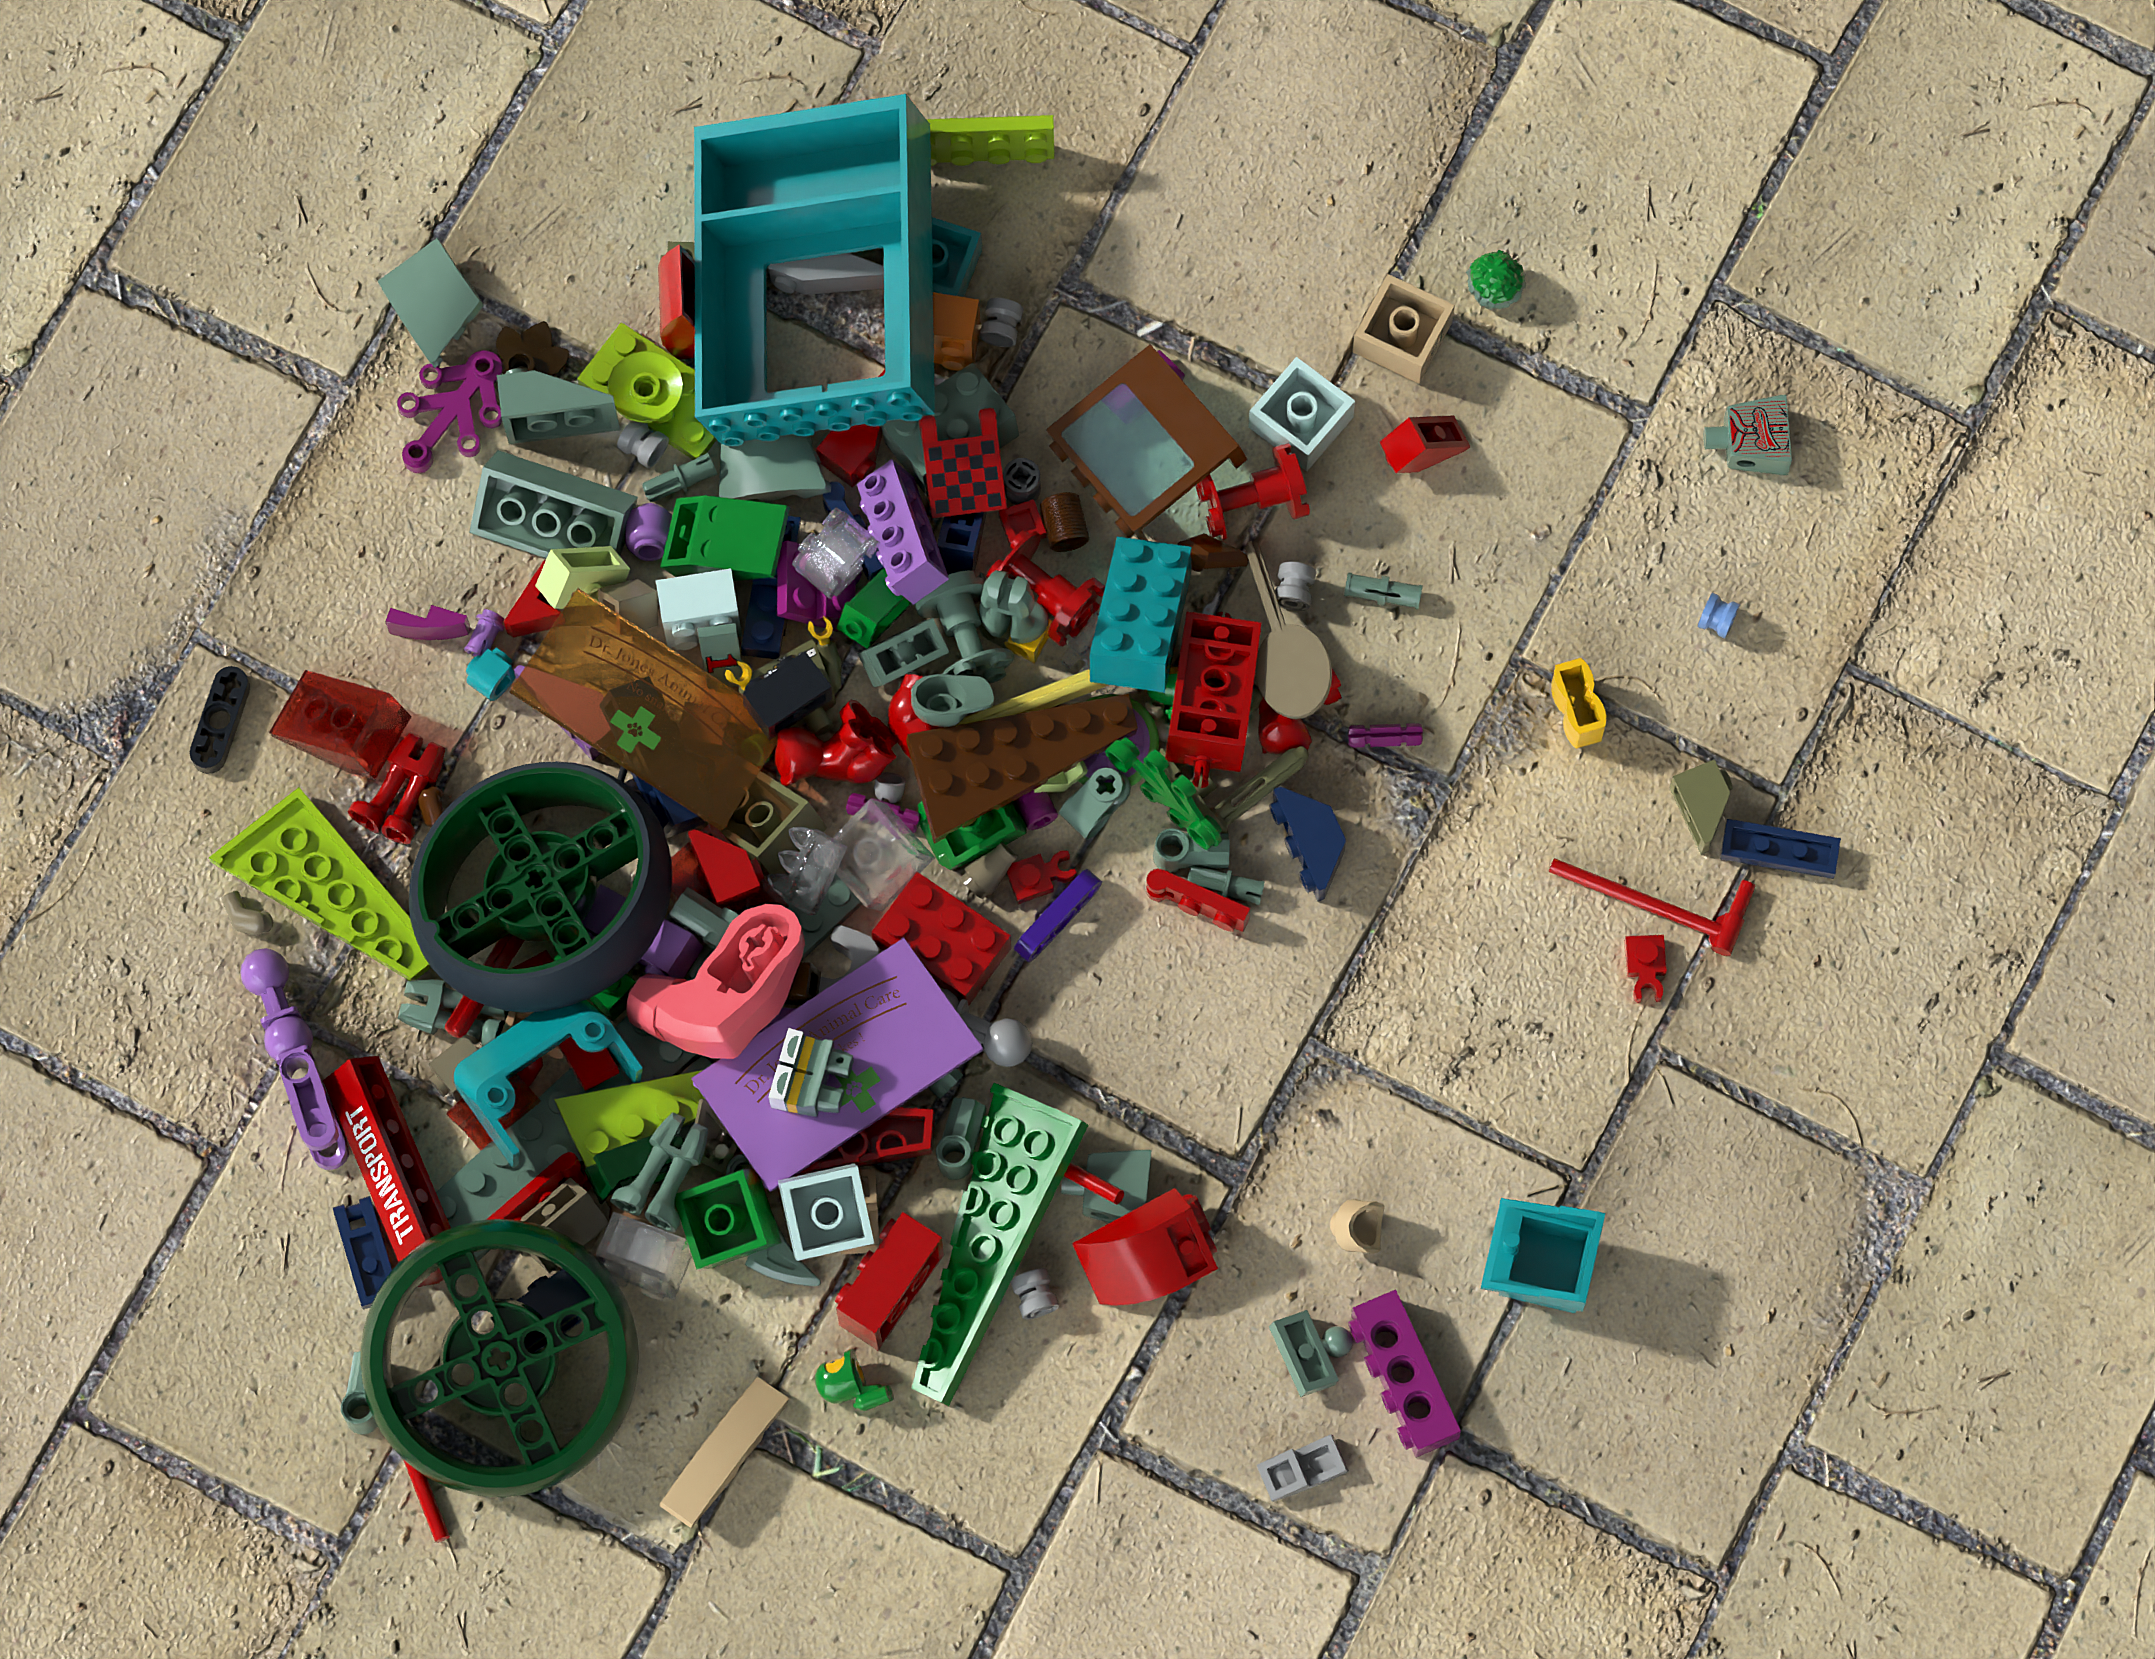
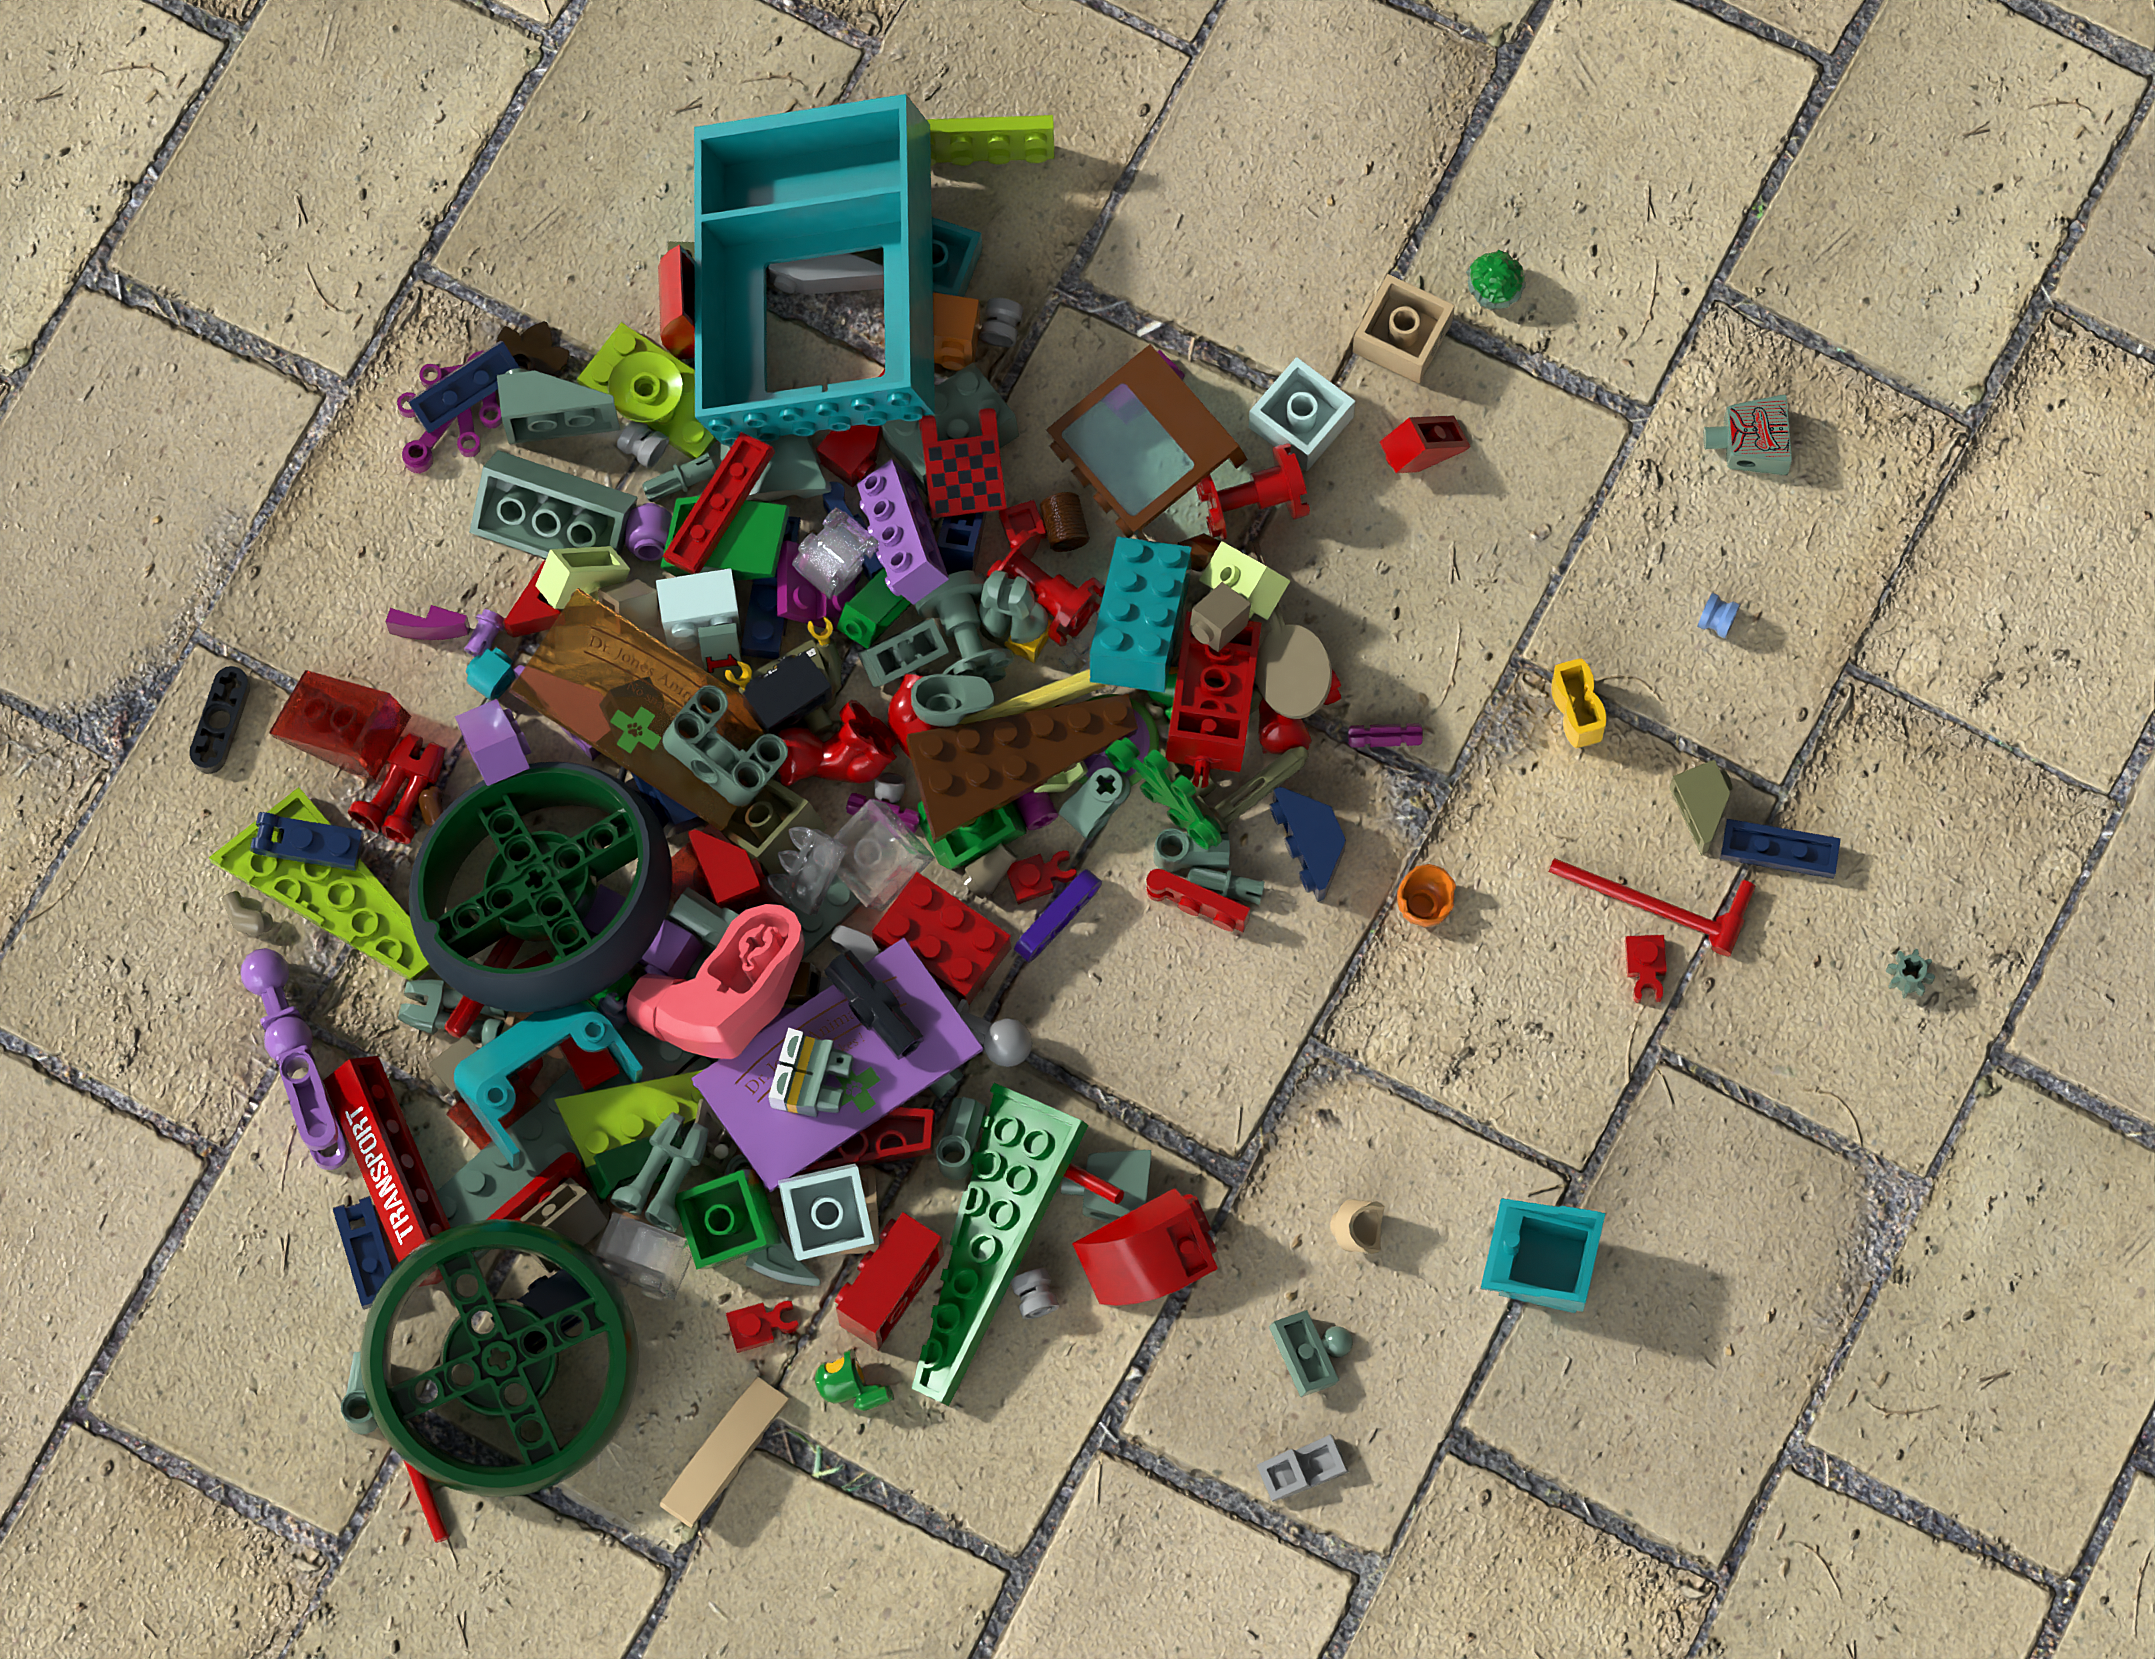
(308, 841): none -> dark blue plate
(431, 299): sand green slope -> none
(462, 387): none -> dark blue plate
(494, 741): none -> medium lavender brick
(613, 1010): none -> sand blue arm
(716, 759): none -> sand green beam
(719, 504): none -> red tile
(753, 1326): none -> red plate
(874, 1004): none -> black piece
(1021, 489): dark grey wheel -> none
(1219, 617): none -> dark tan brick
(1247, 577): none -> yellowish green brick
(1294, 585): light grey wheel -> none
(1383, 590): sand green pin -> none
(1389, 1315): magenta brick -> none
(1426, 895): none -> orange hair
(1909, 983): none -> sand green gear

